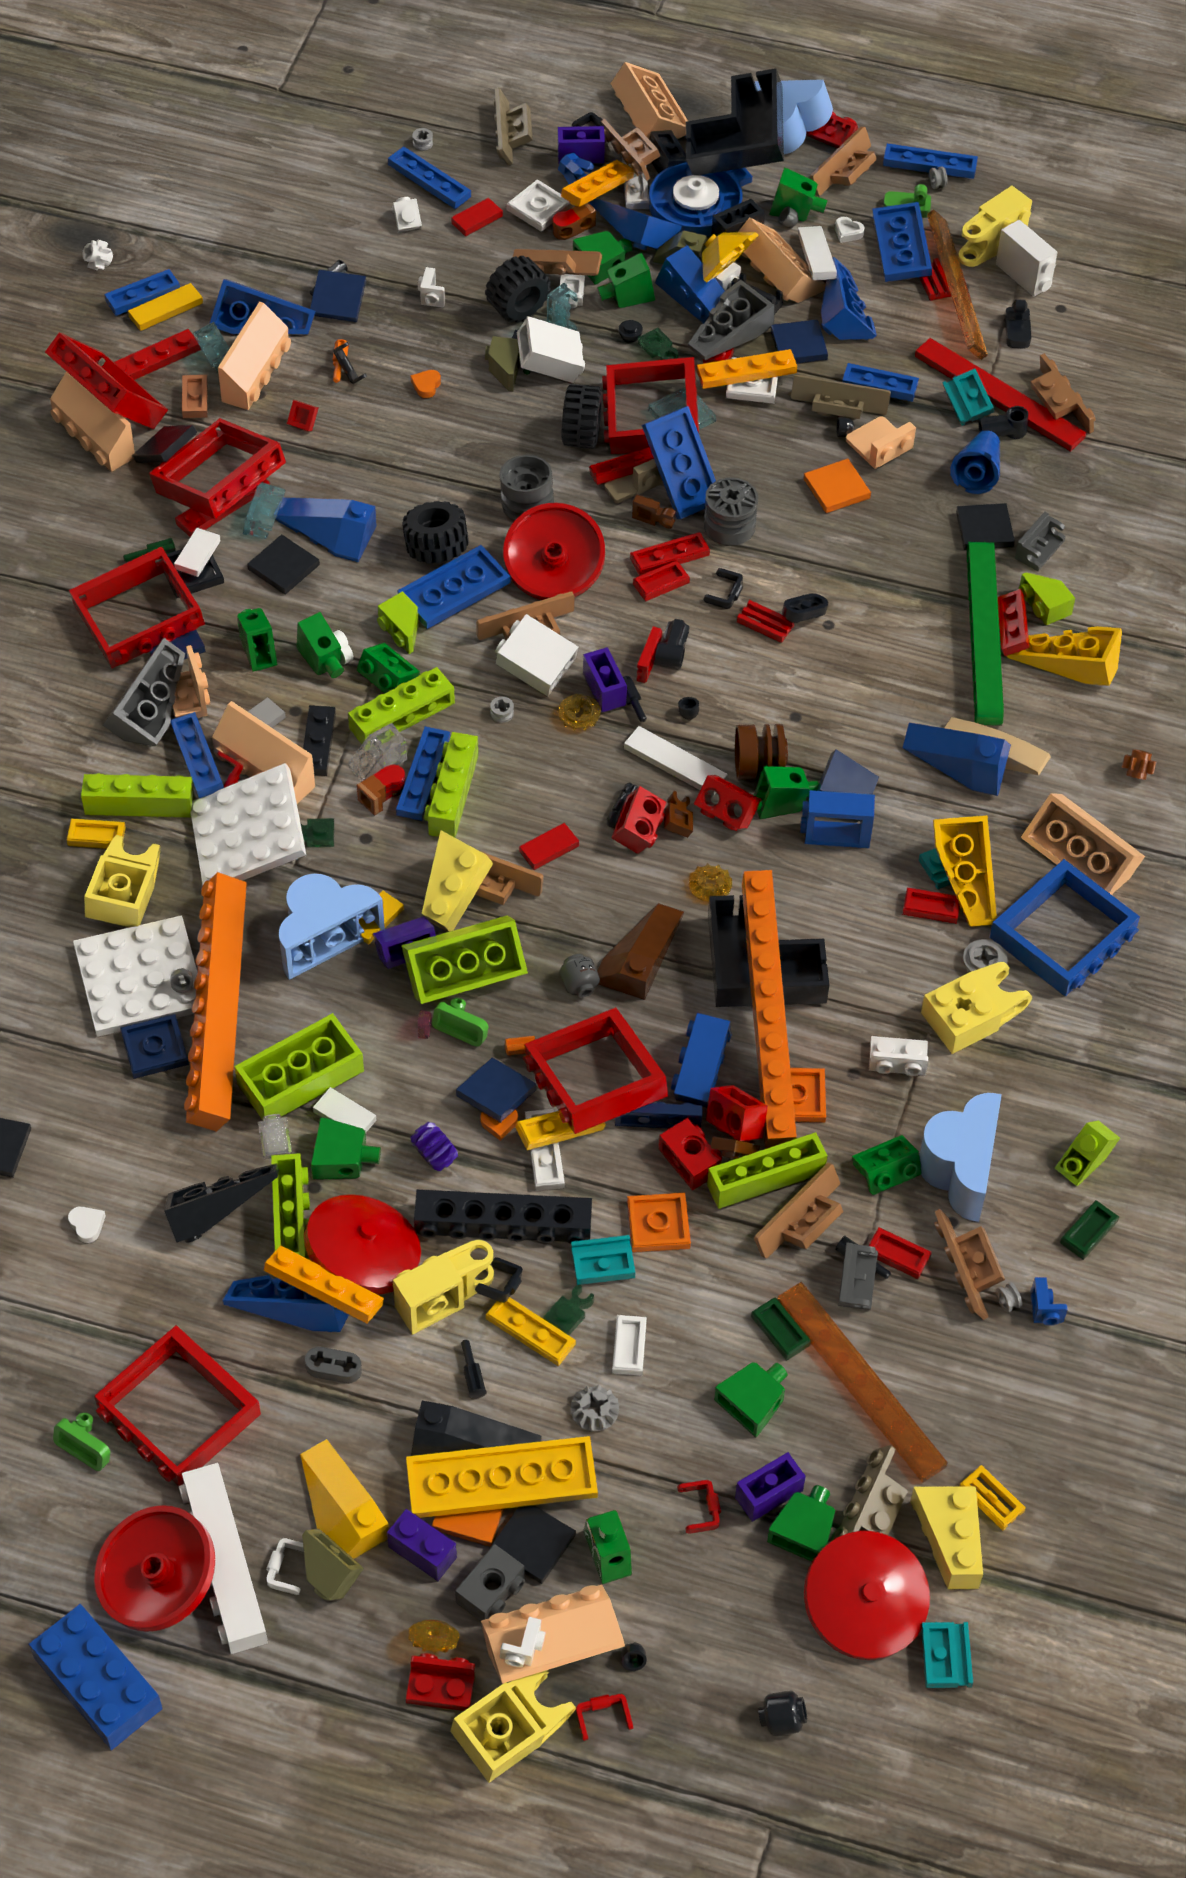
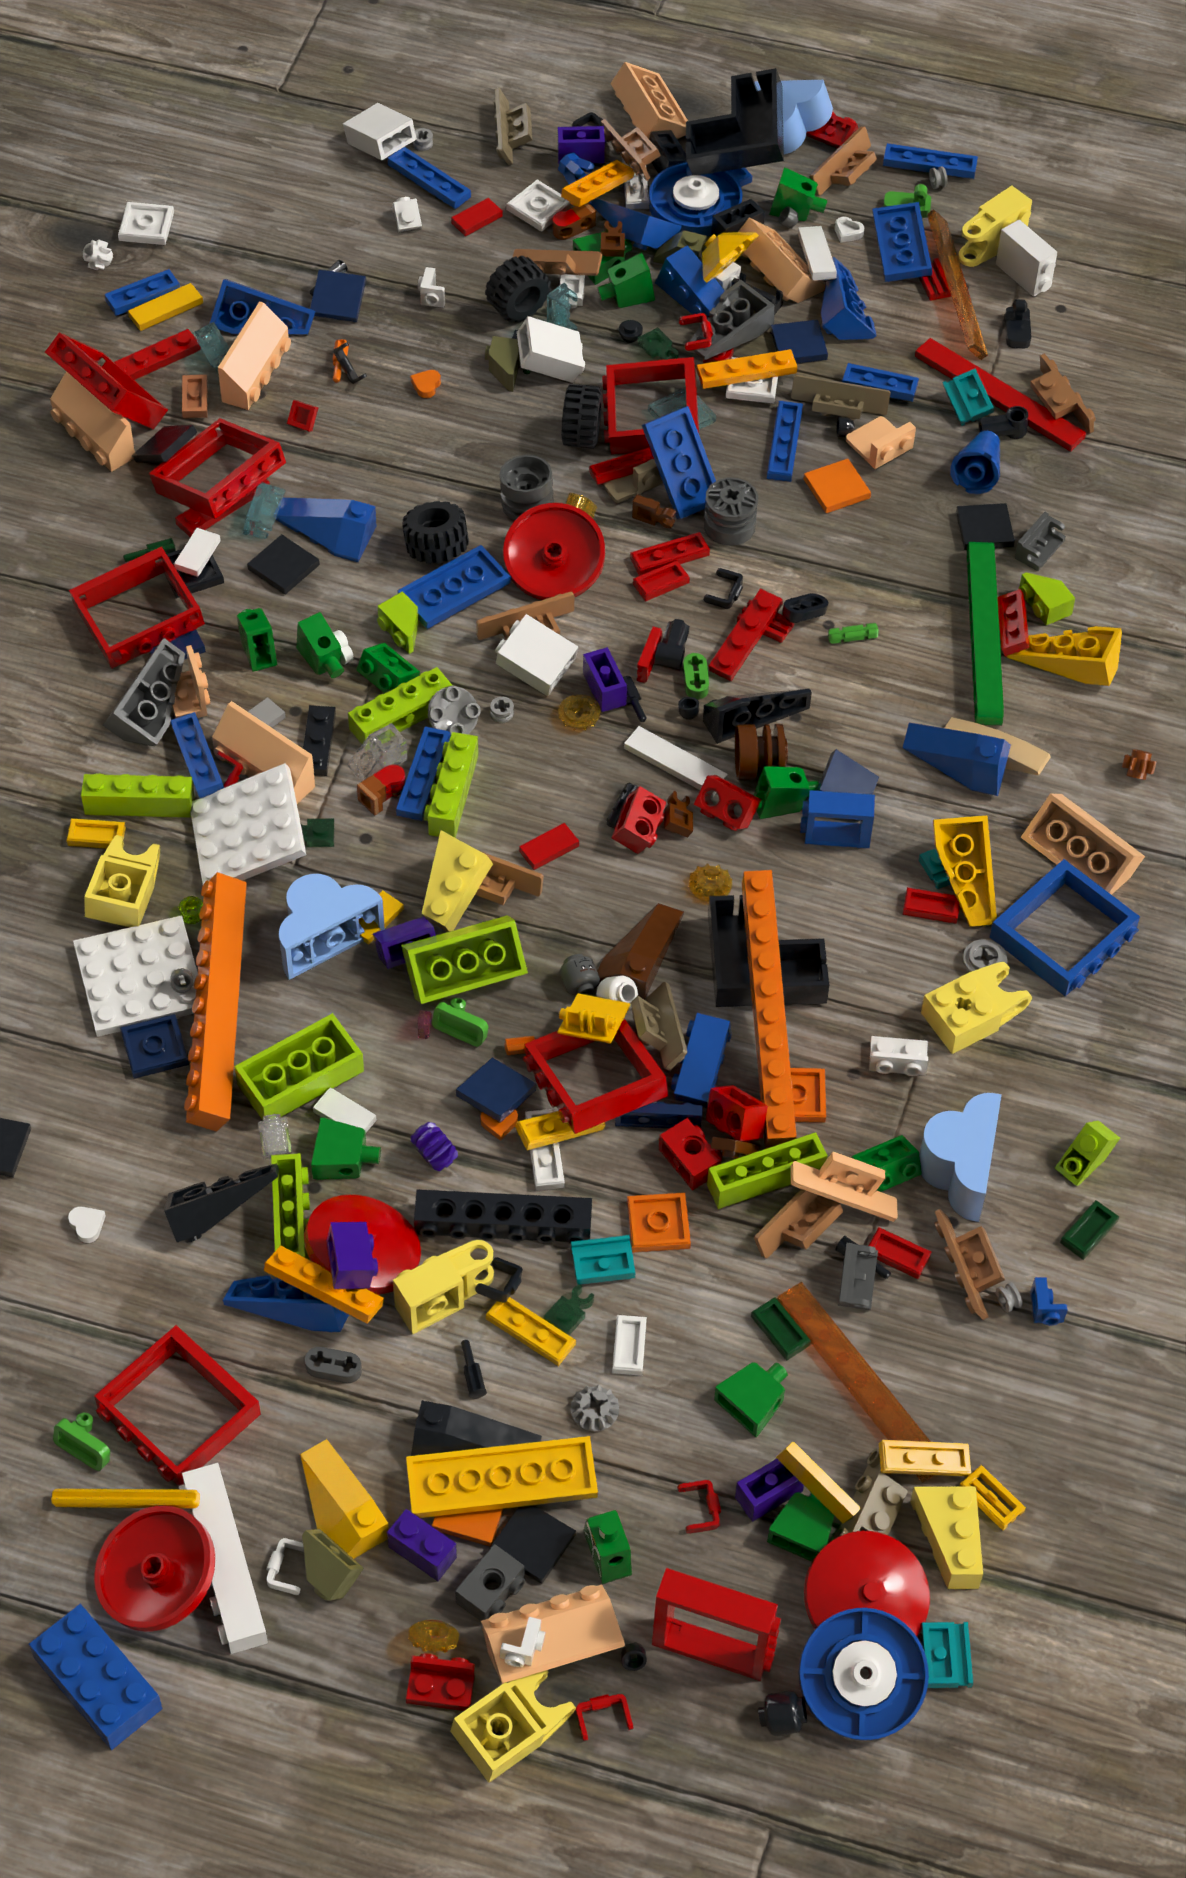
(125, 1498): none -> yellow axle
(146, 223): none -> white plate
(189, 903): none -> clear neon green bush
(351, 1255): none -> dark purple brick
(379, 131): none -> white brick
(453, 710): none -> light grey dish
(582, 503): none -> clear yellow beam
(592, 1018): none -> yellow hinge
(612, 241): none -> reddish brown plate
(617, 988): none -> white head
(659, 1025): none -> dark tan bracket
(700, 675): none -> bright green beam
(706, 328): none -> red piece
(720, 1605): none -> red window
(745, 634): none -> red plate
(758, 709): none -> black wedge
(784, 441): none -> blue tile
(818, 1482): none -> yellow tile
(833, 1681): none -> blue piece
(847, 1183): none -> light nougat bracket
(853, 633): none -> bright green axle
(924, 1458): none -> yellow tile

